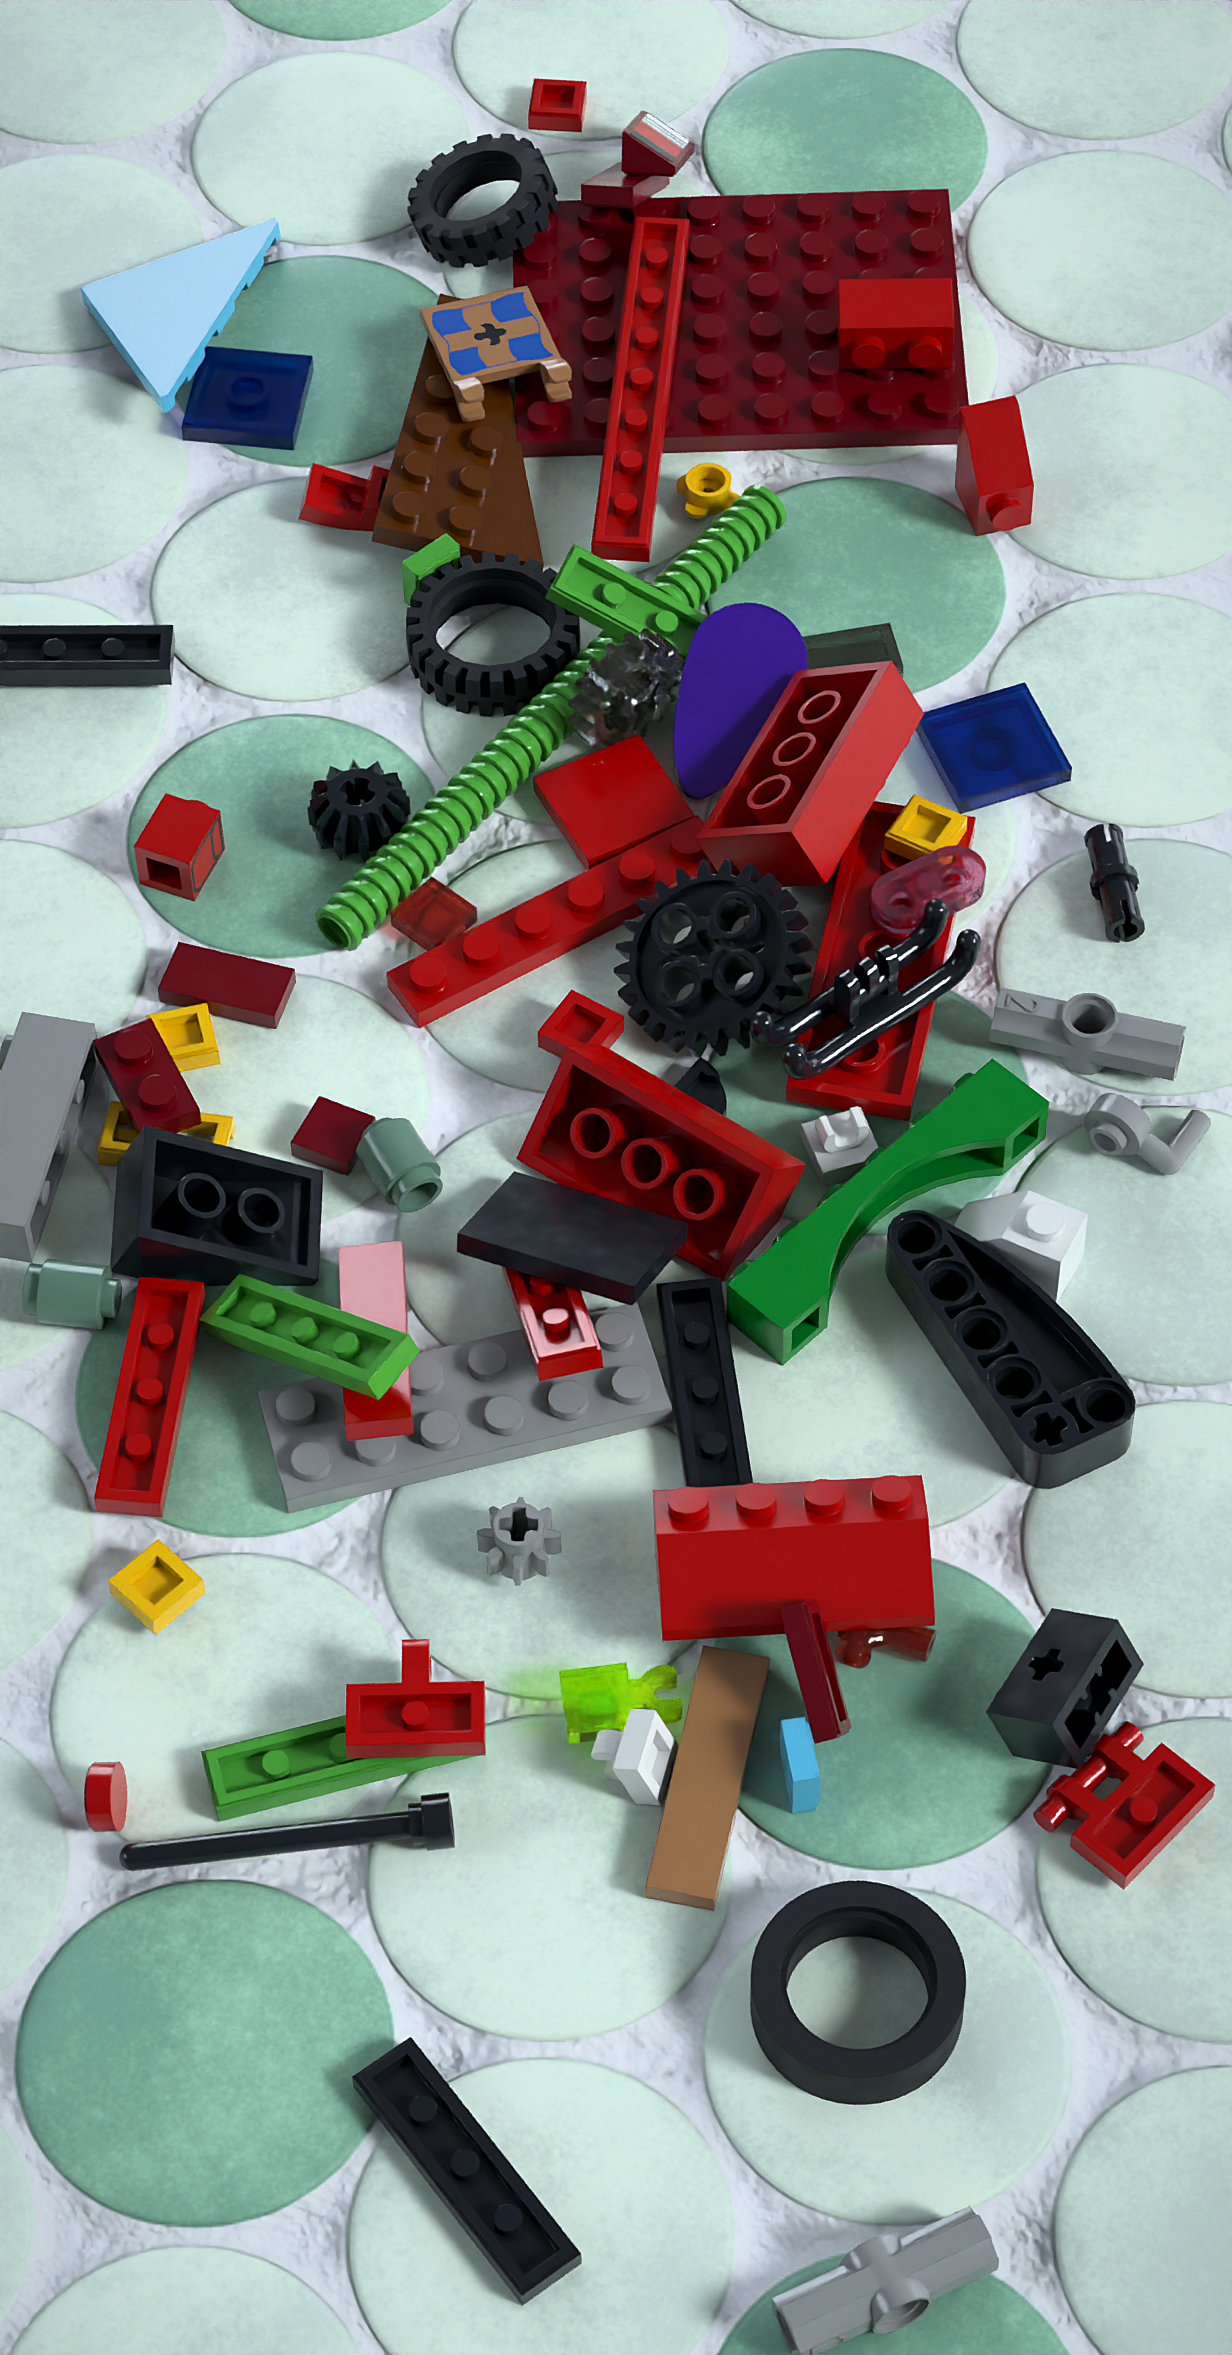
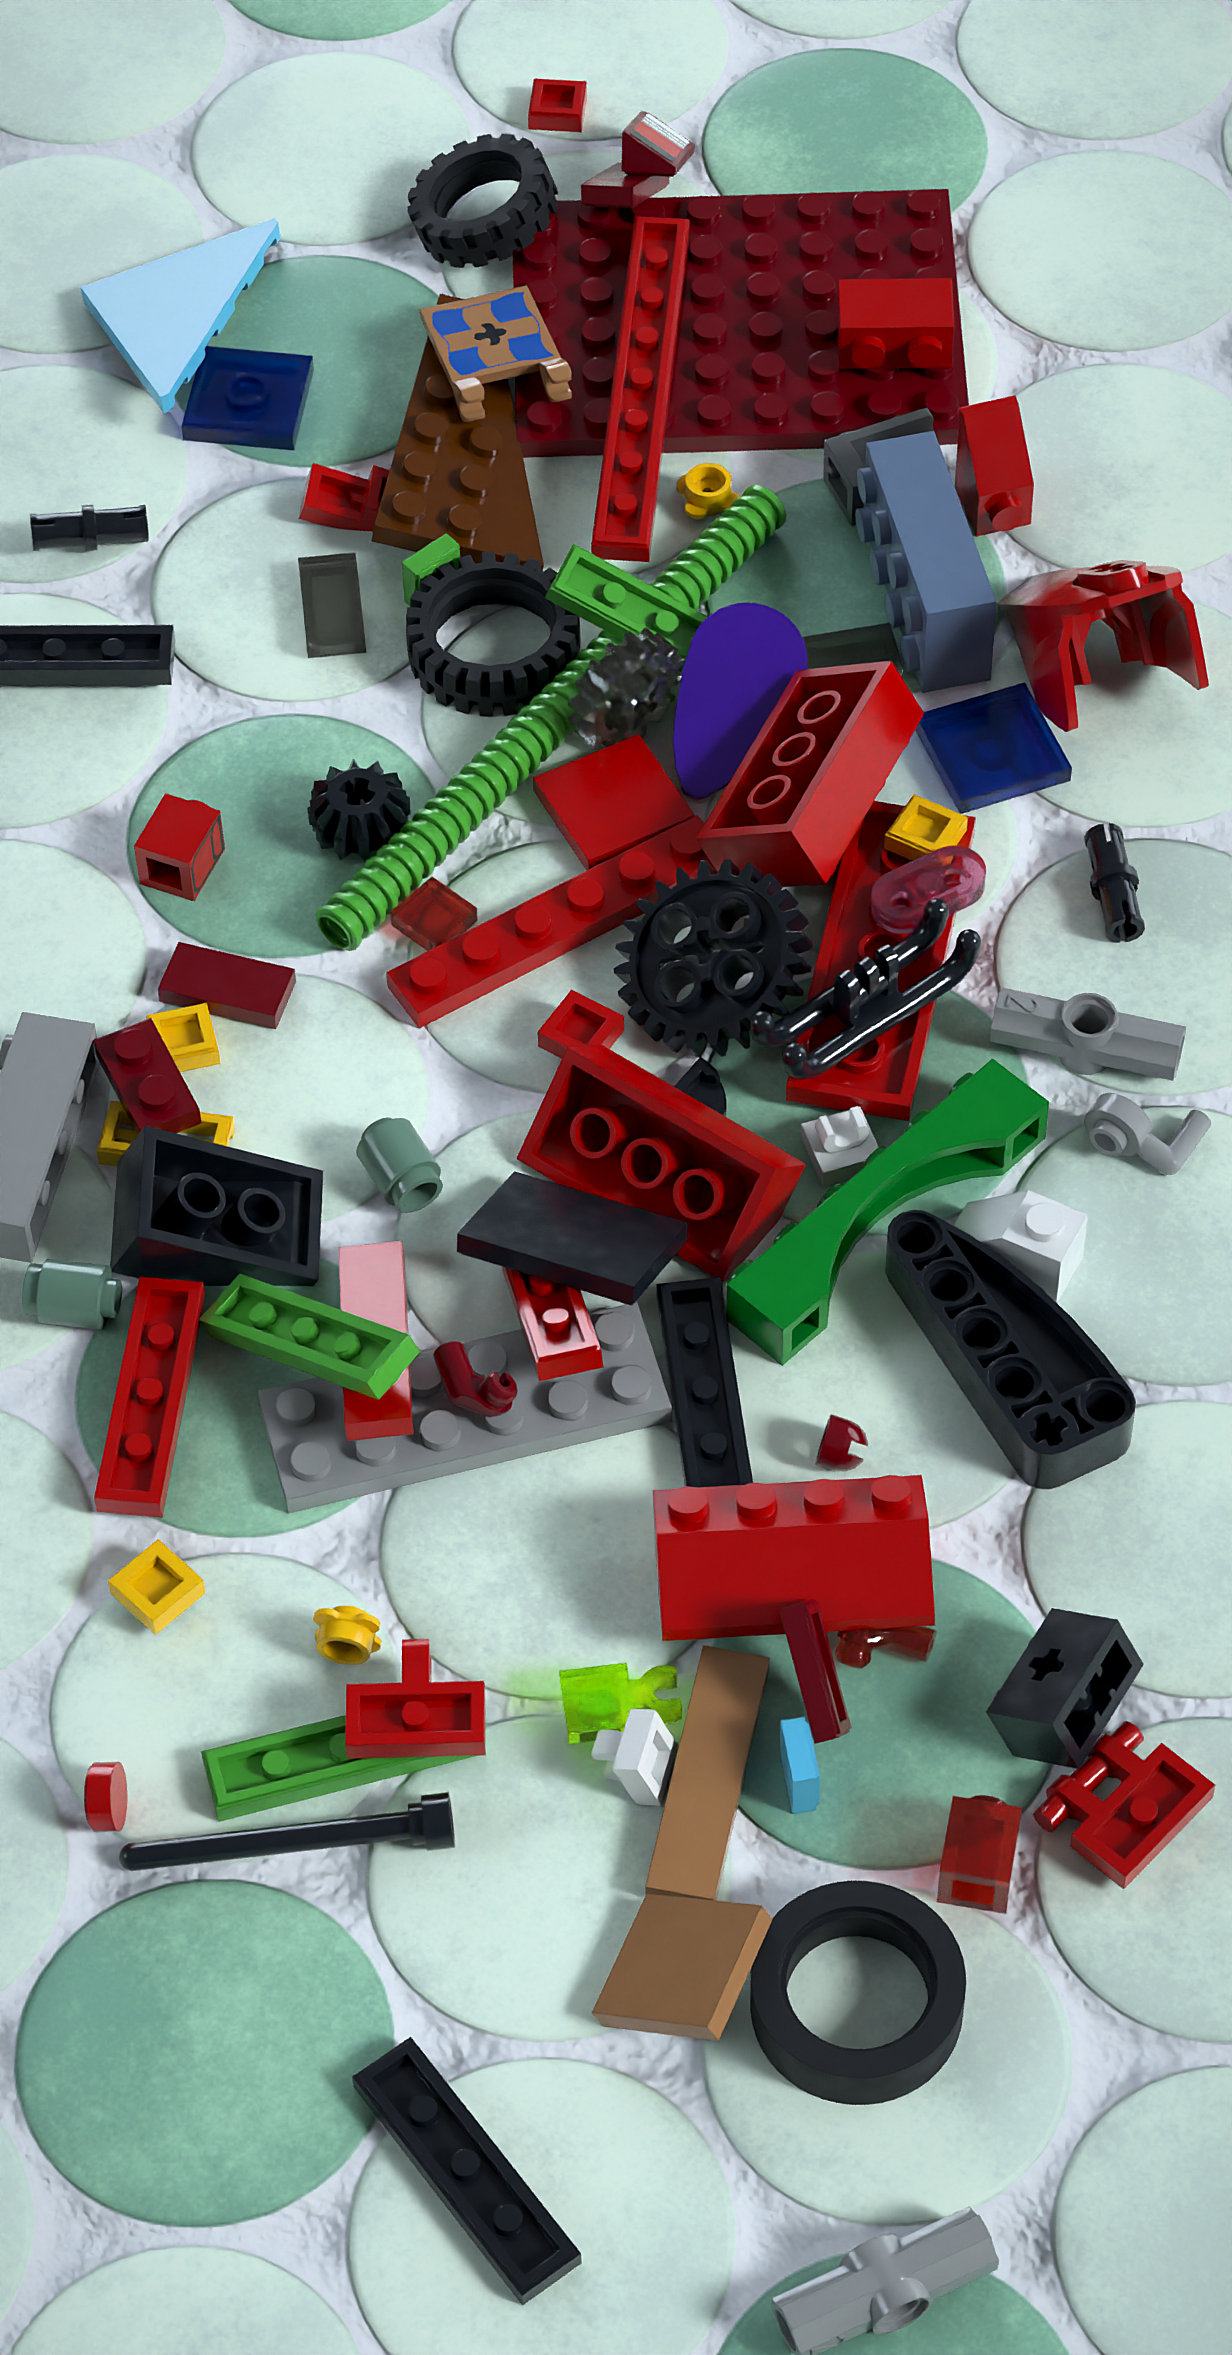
(89, 527): none -> black pin
(331, 1135): dark red tile -> none
(332, 605): none -> clear smoke tile
(346, 1634): none -> yellow plate
(483, 1395): none -> dark red arm
(519, 1541): light grey gear -> none
(682, 1966): none -> medium nougat tile
(836, 1443): none -> dark red hinge
(848, 452): none -> dark grey bracket
(926, 562): none -> sand blue brick
(979, 1853): none -> clear red brick
(1137, 601): none -> red piece

